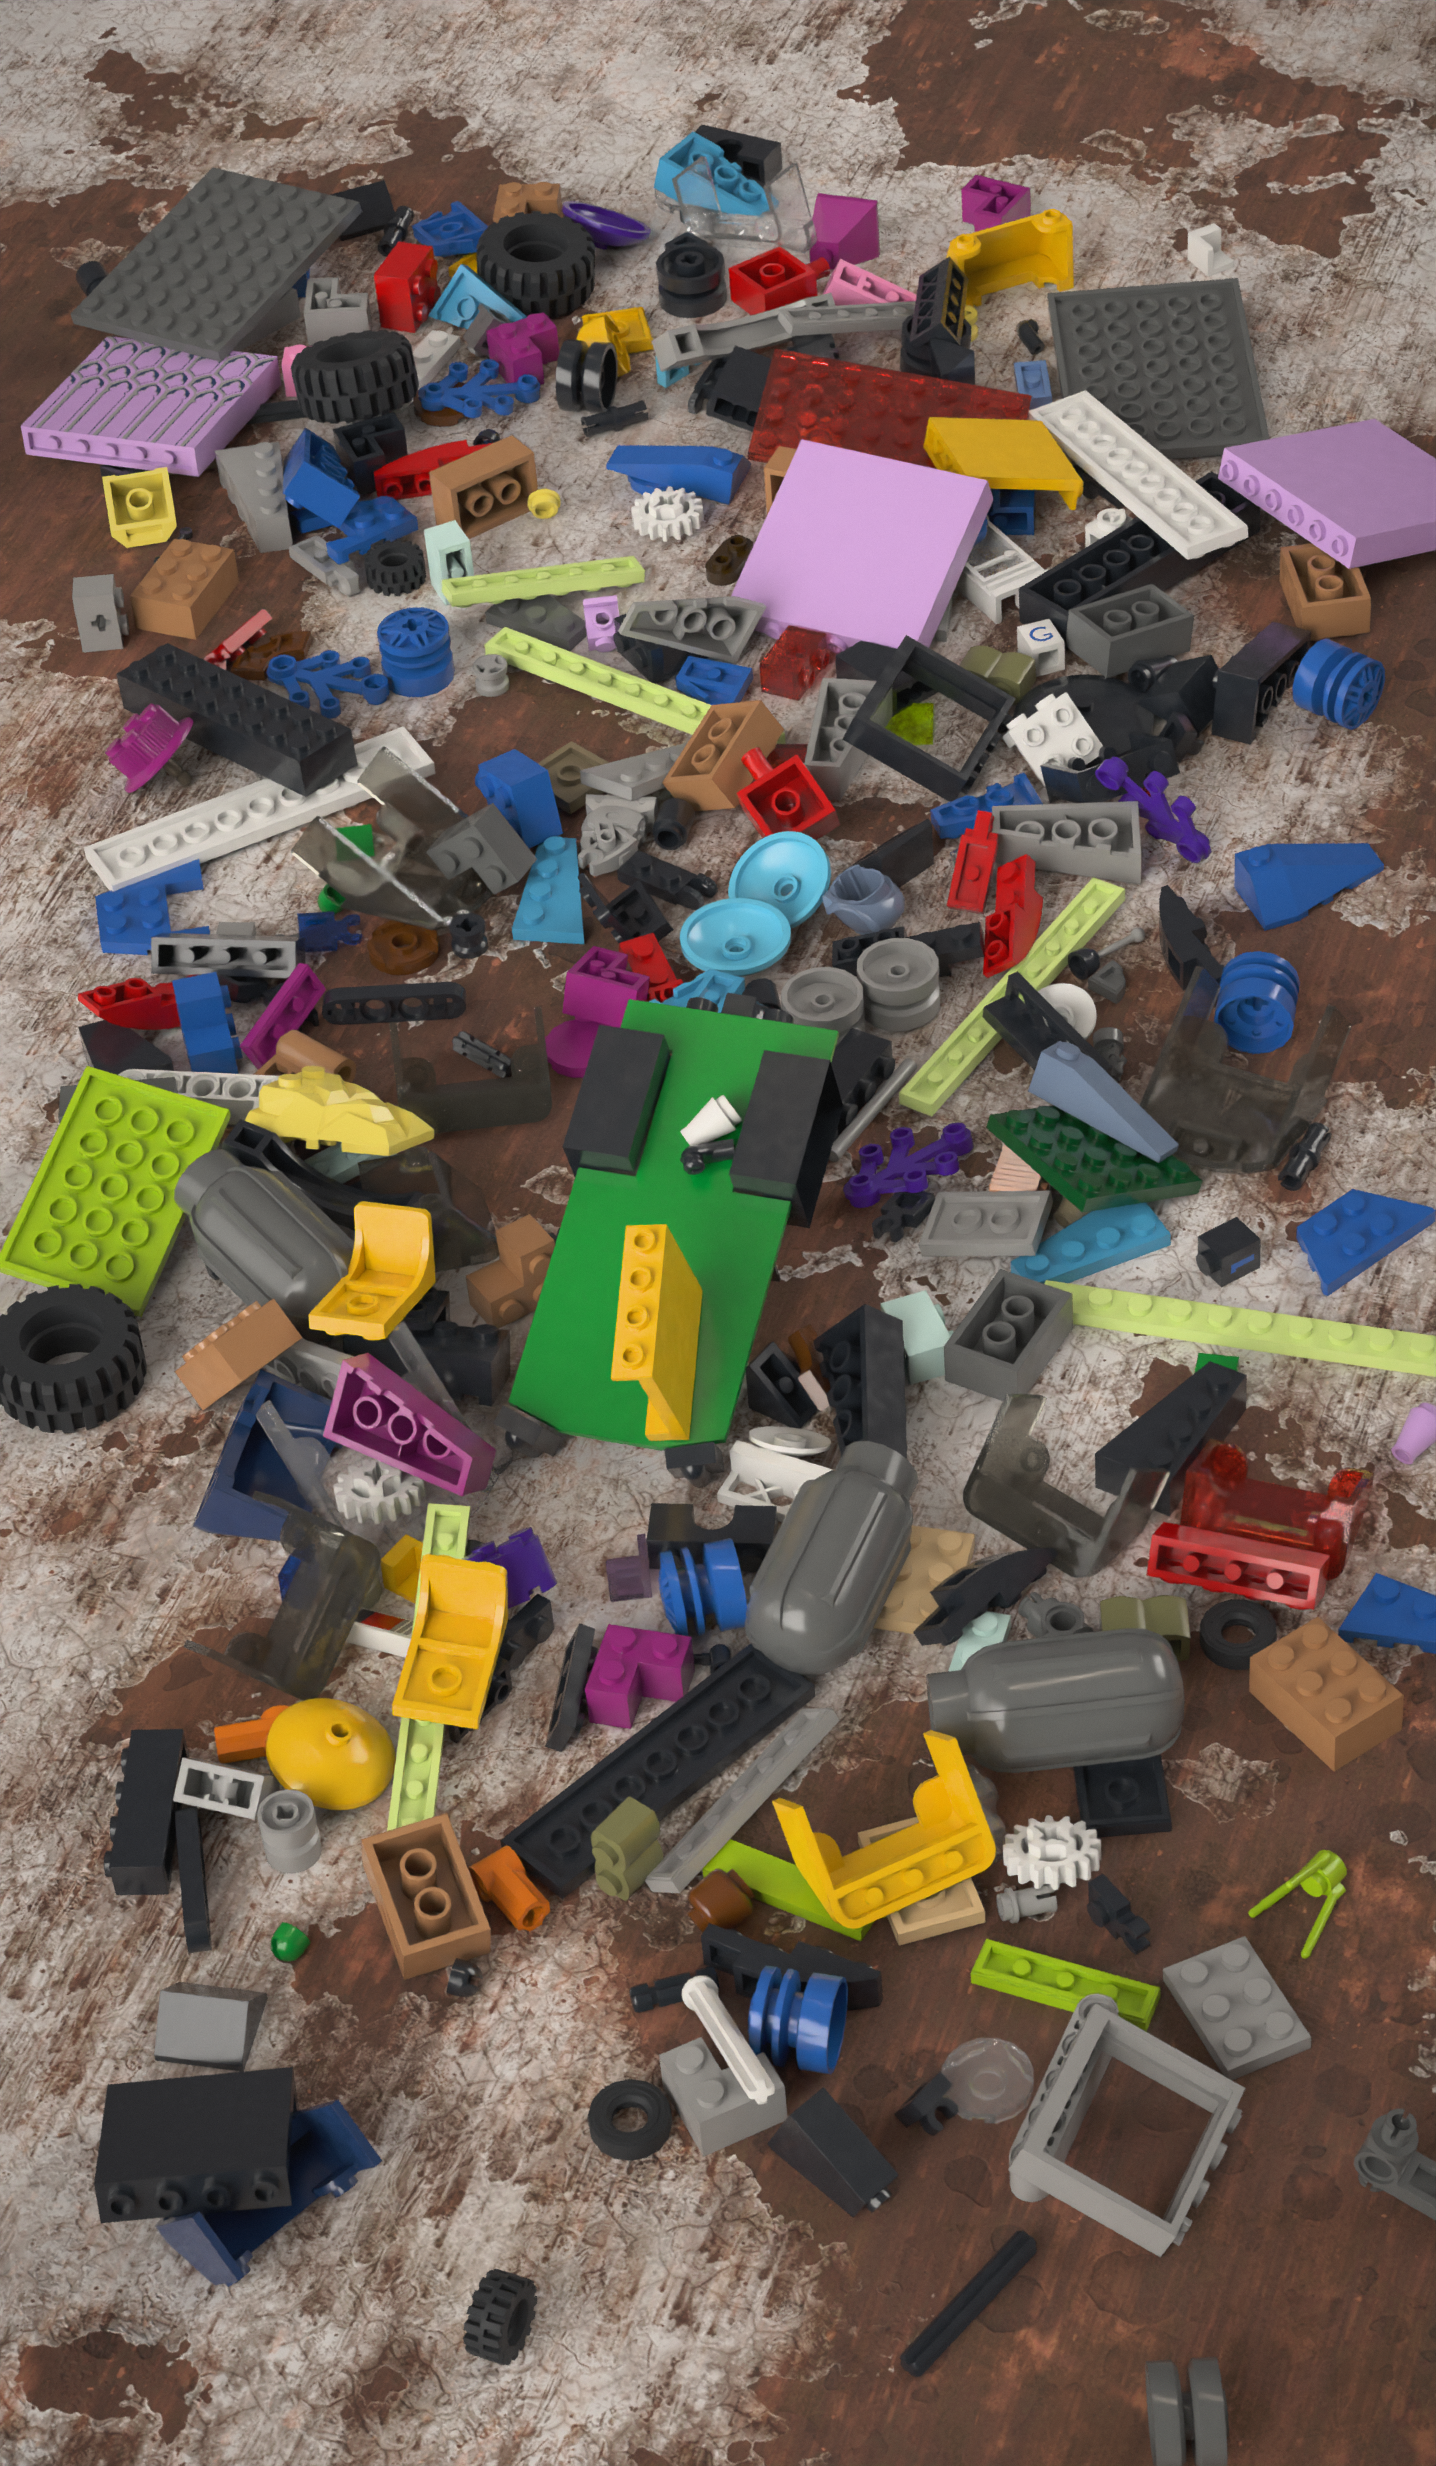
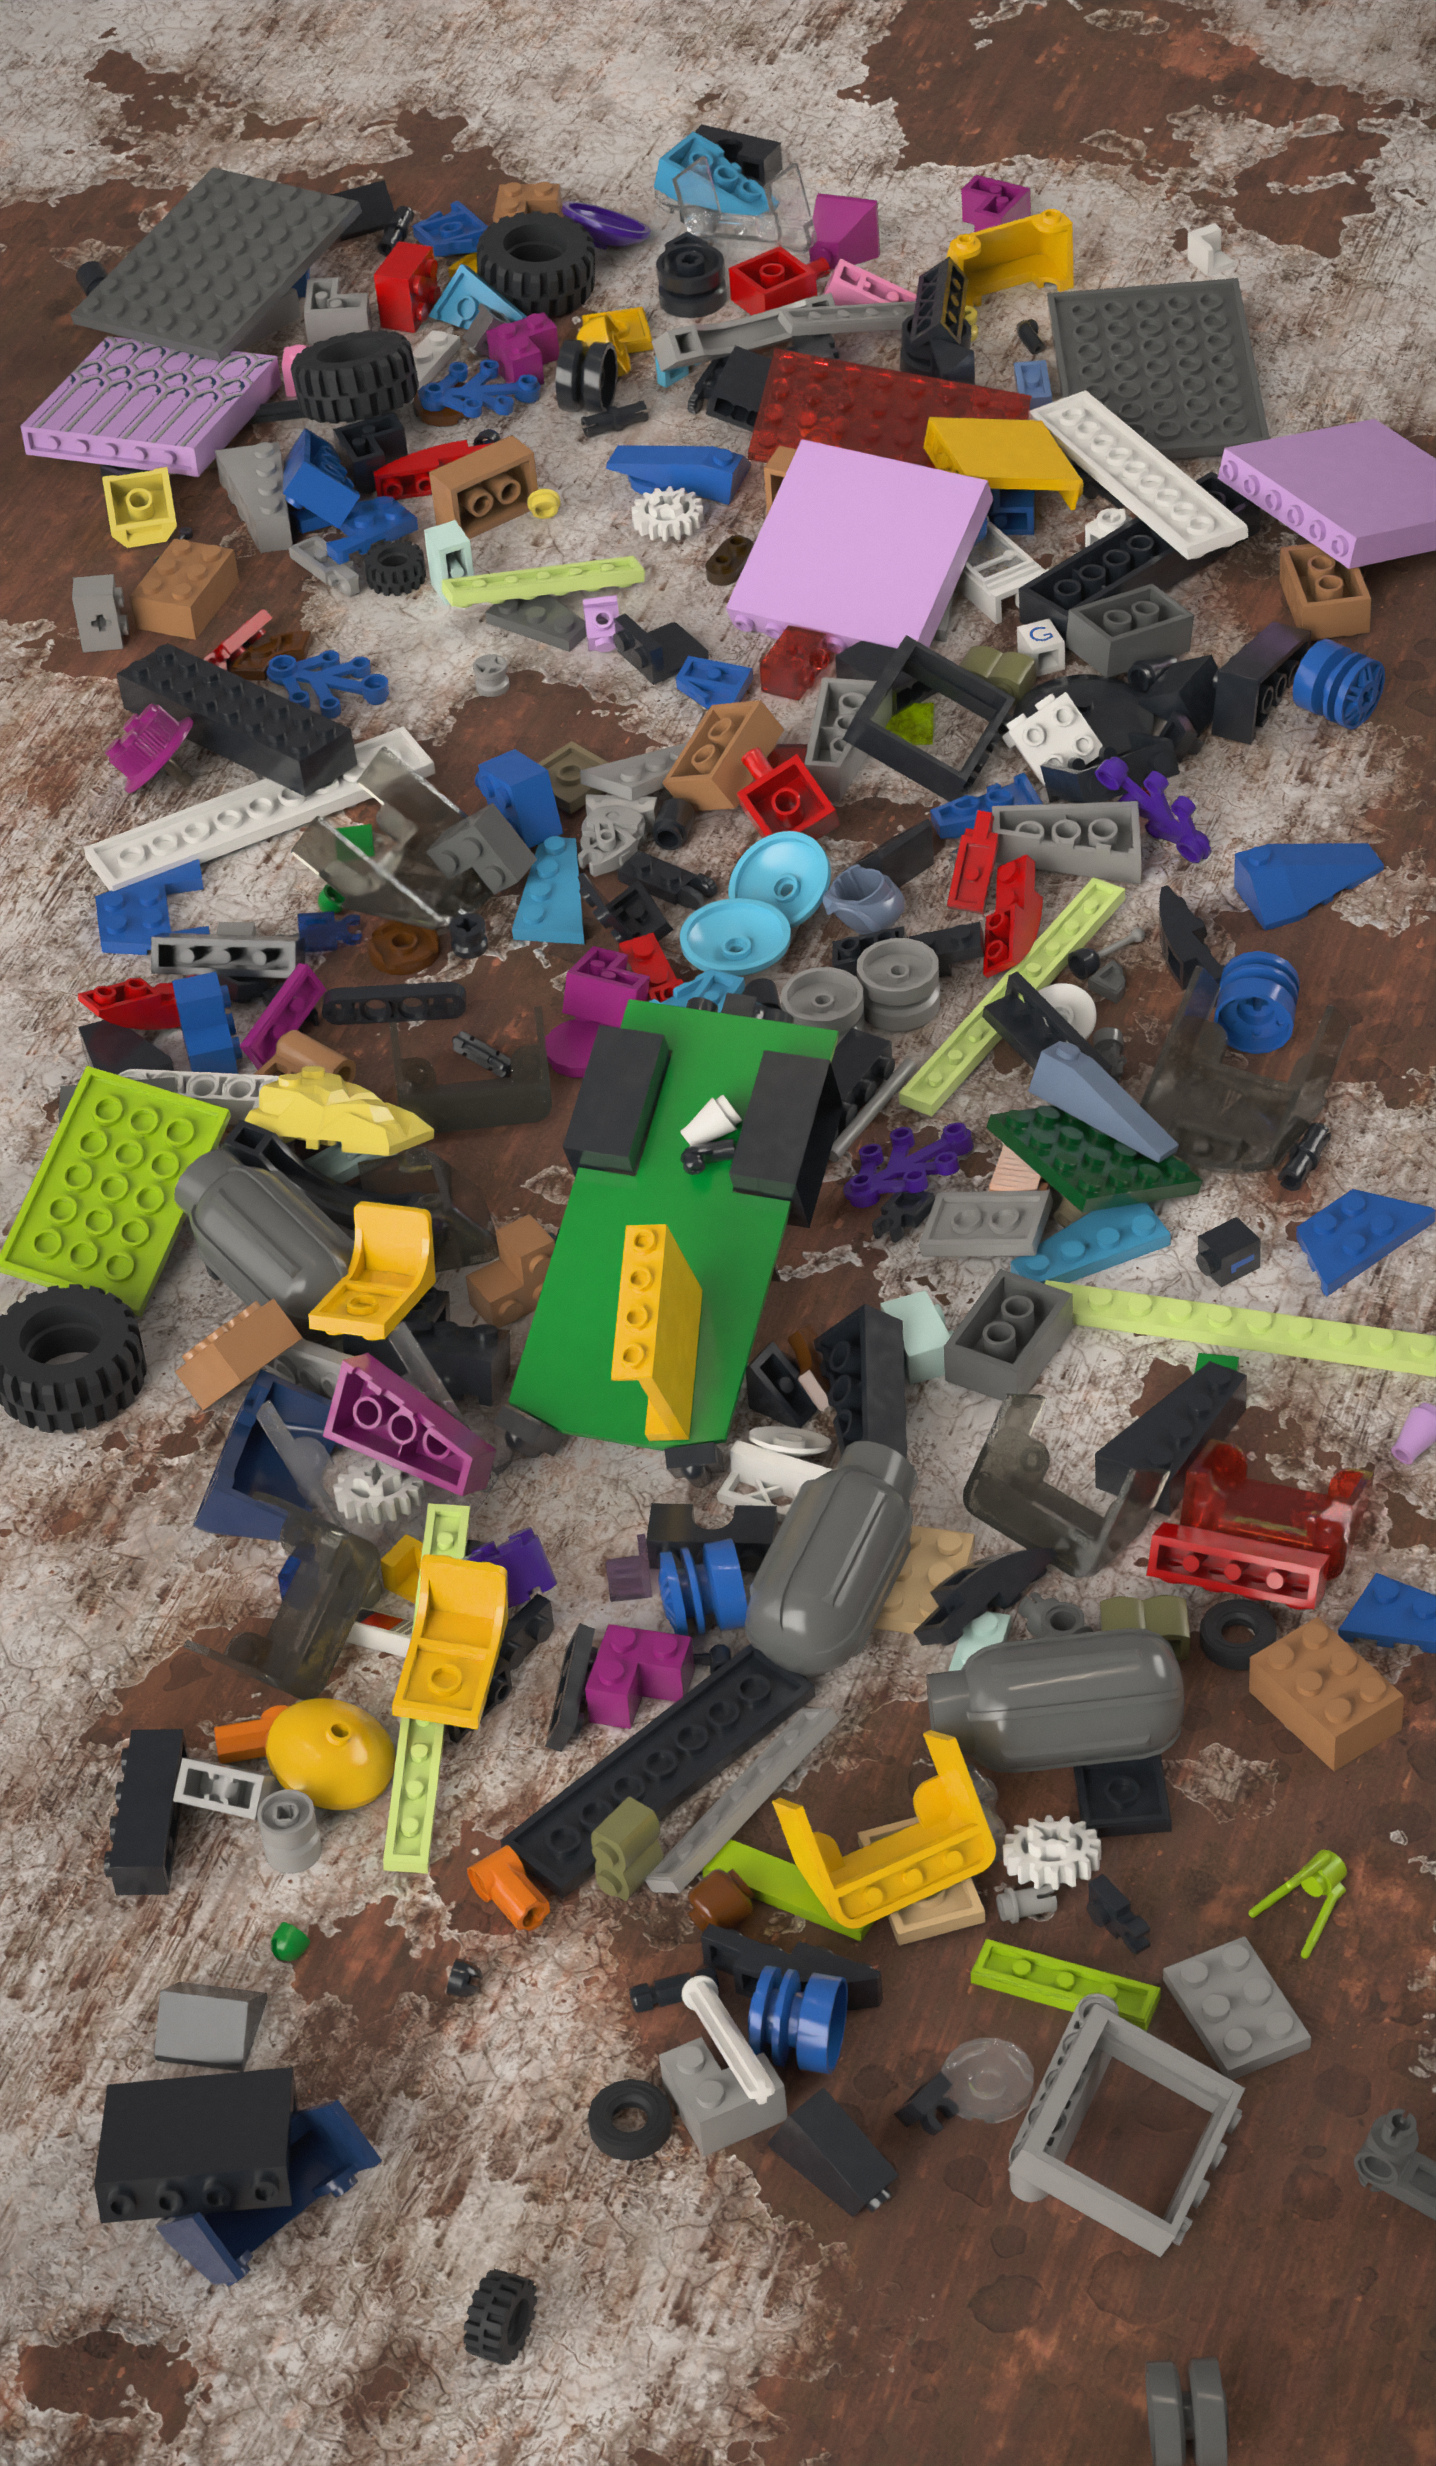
(193, 1880): black beam -> none
(416, 652): blue wheel -> none
(425, 1896): medium nougat brick -> none
(600, 680): yellowish green plate -> none
(699, 625): light grey wedge -> none
(968, 2303): black axle -> none

